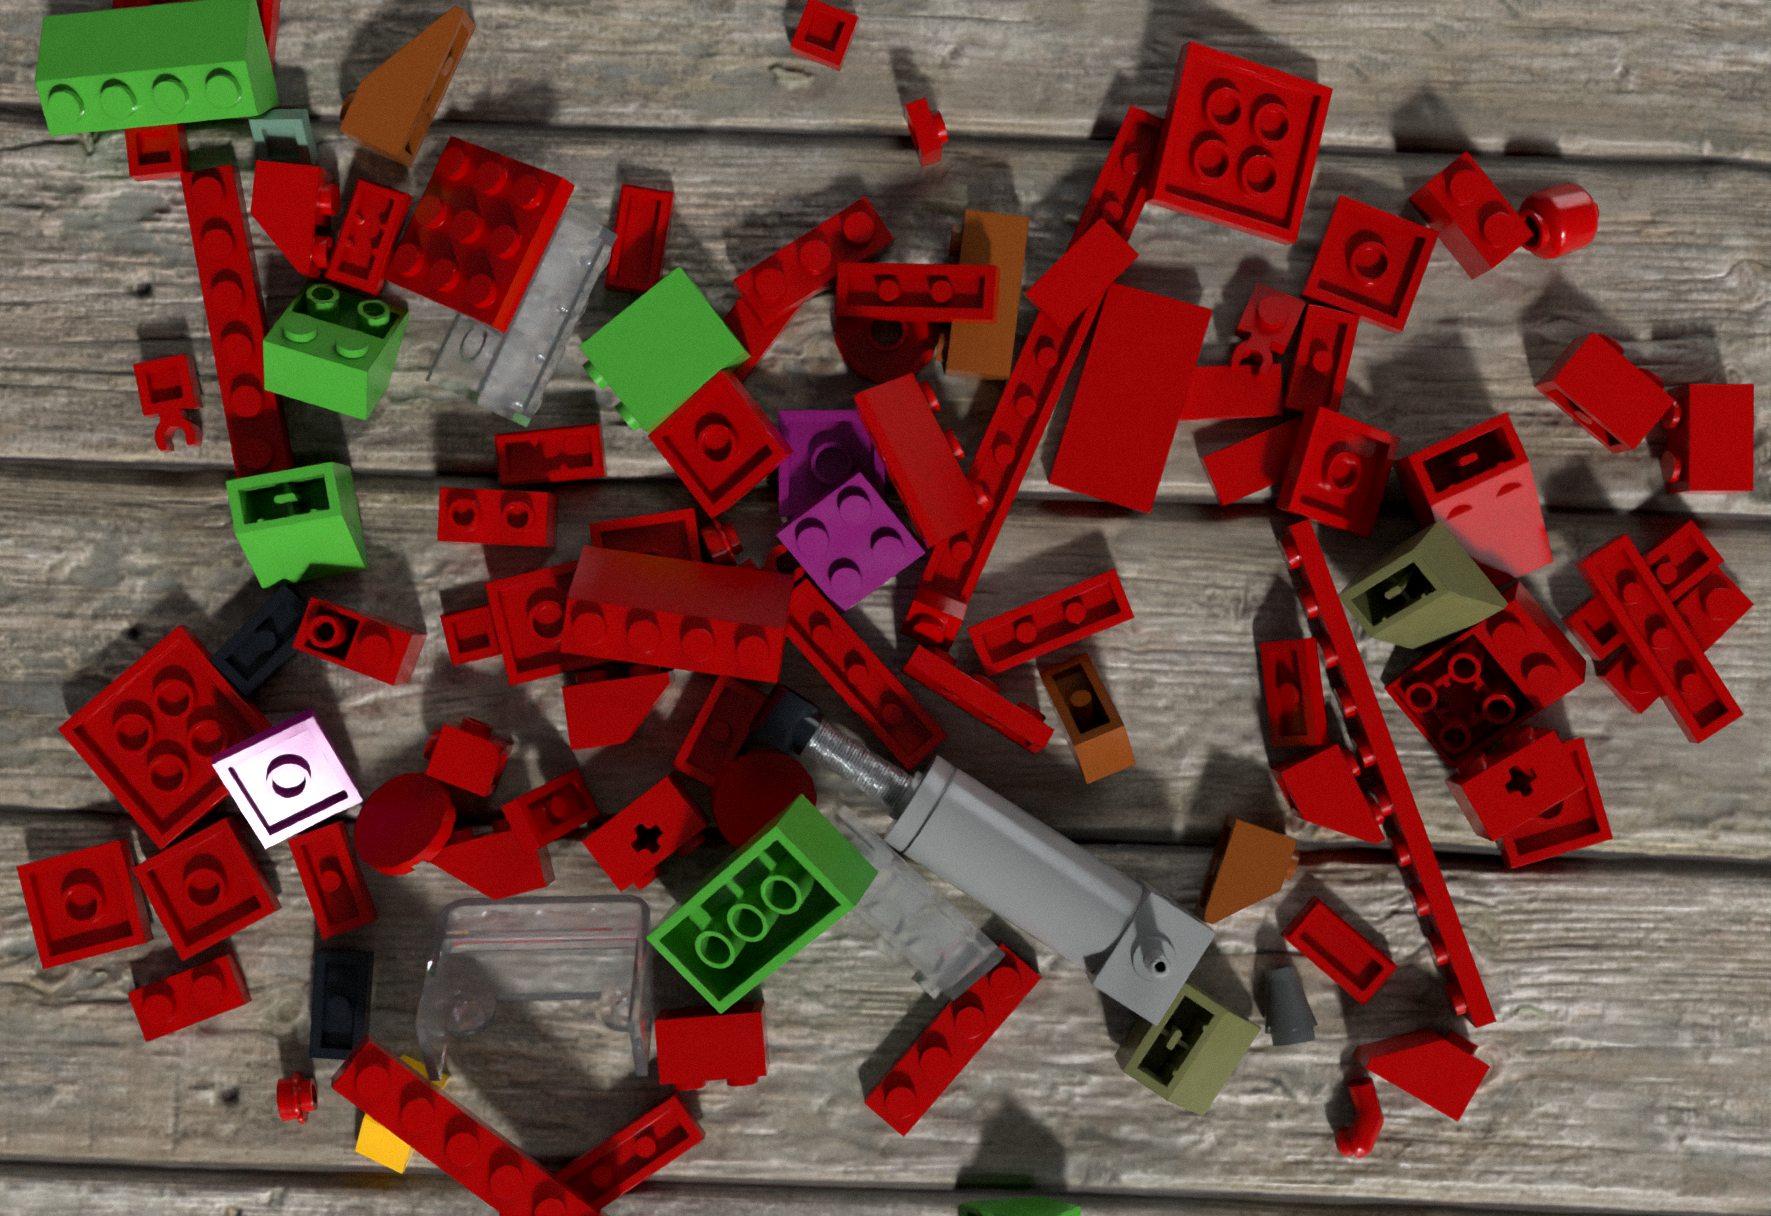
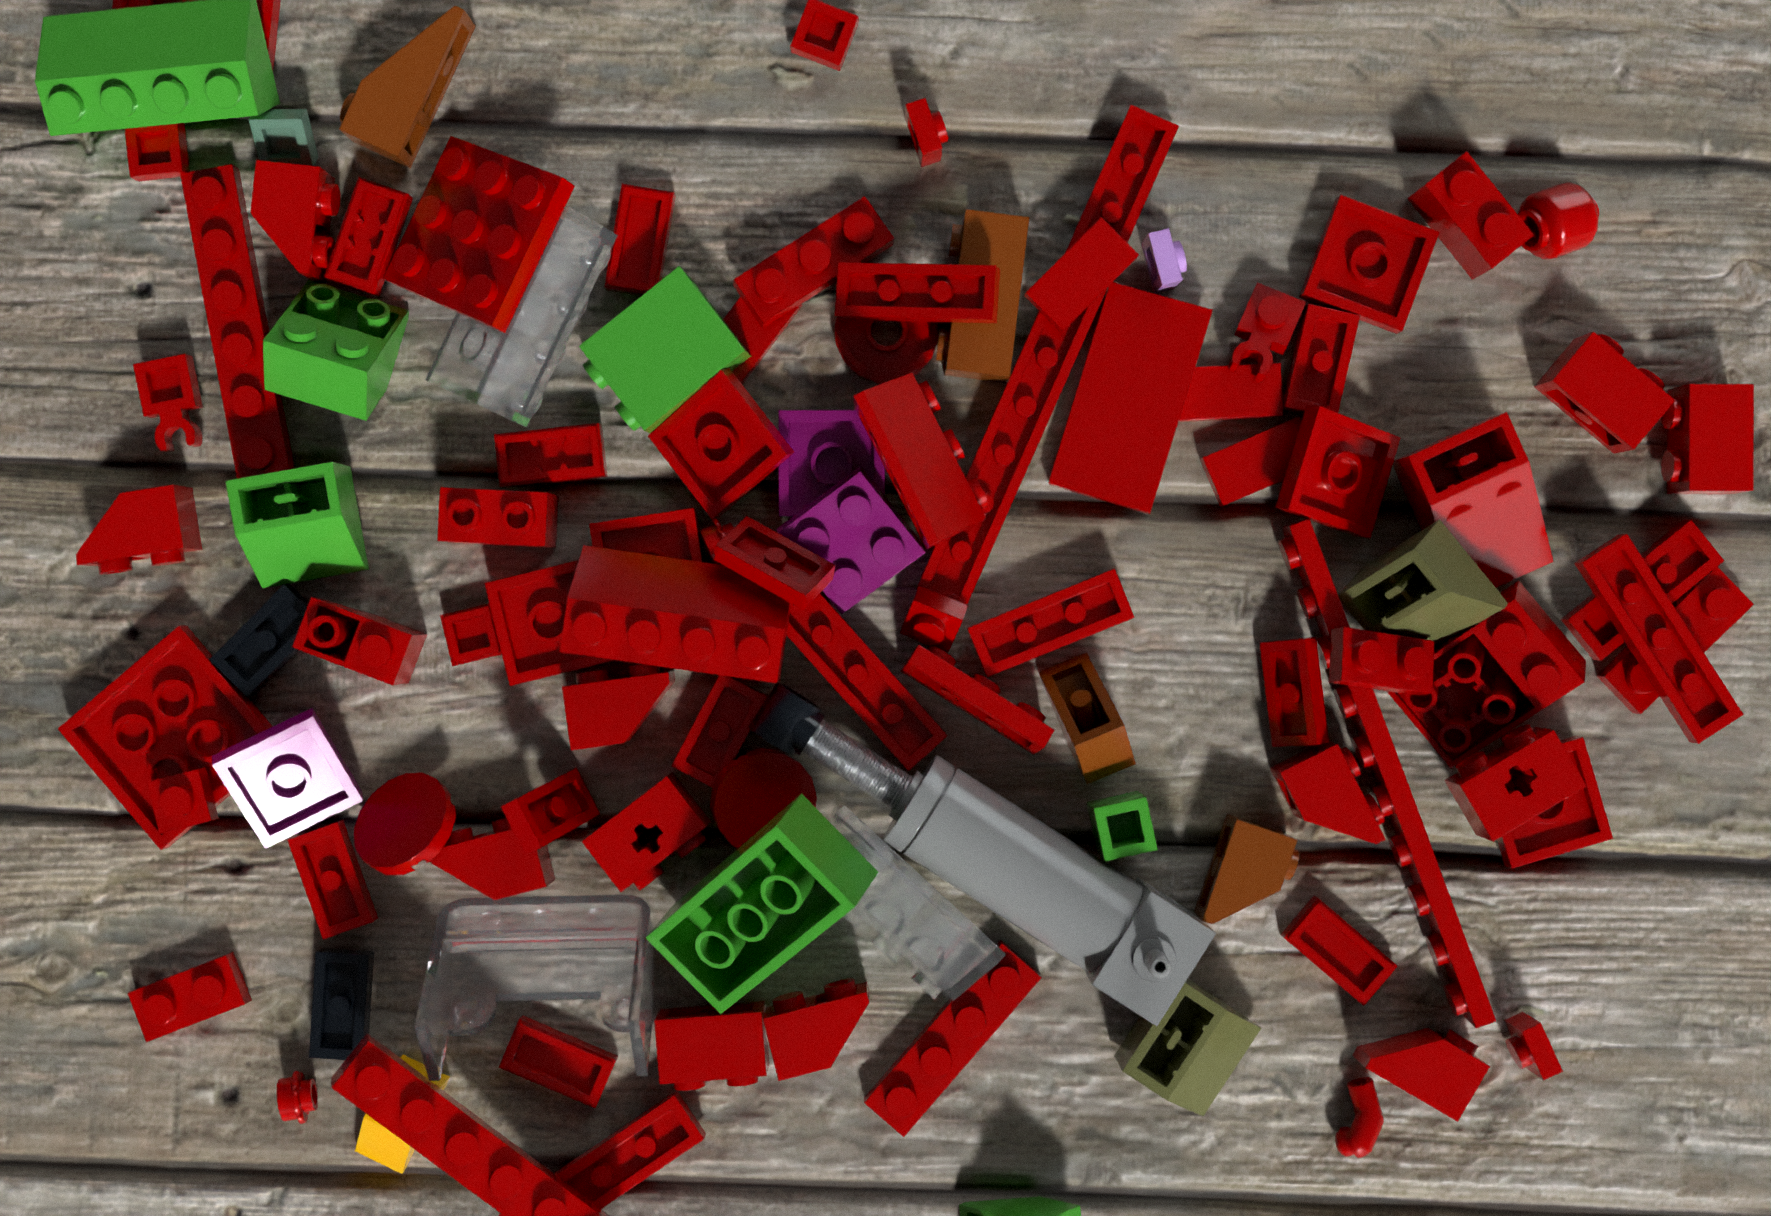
(85, 903): red plate -> none
(144, 525): none -> red slope
(182, 800): none -> red plate
(207, 887): red plate -> none
(467, 755): red brick -> none
(558, 1061): none -> red tile
(774, 562): none -> red plate
(812, 1030): none -> red slope
(1122, 826): none -> bright green brick
(1164, 260): none -> lavender plate
(1238, 144): red plate -> none
(1287, 1008): dark grey cone -> none
(1381, 661): none -> red plate
(1531, 1046): none -> red plate

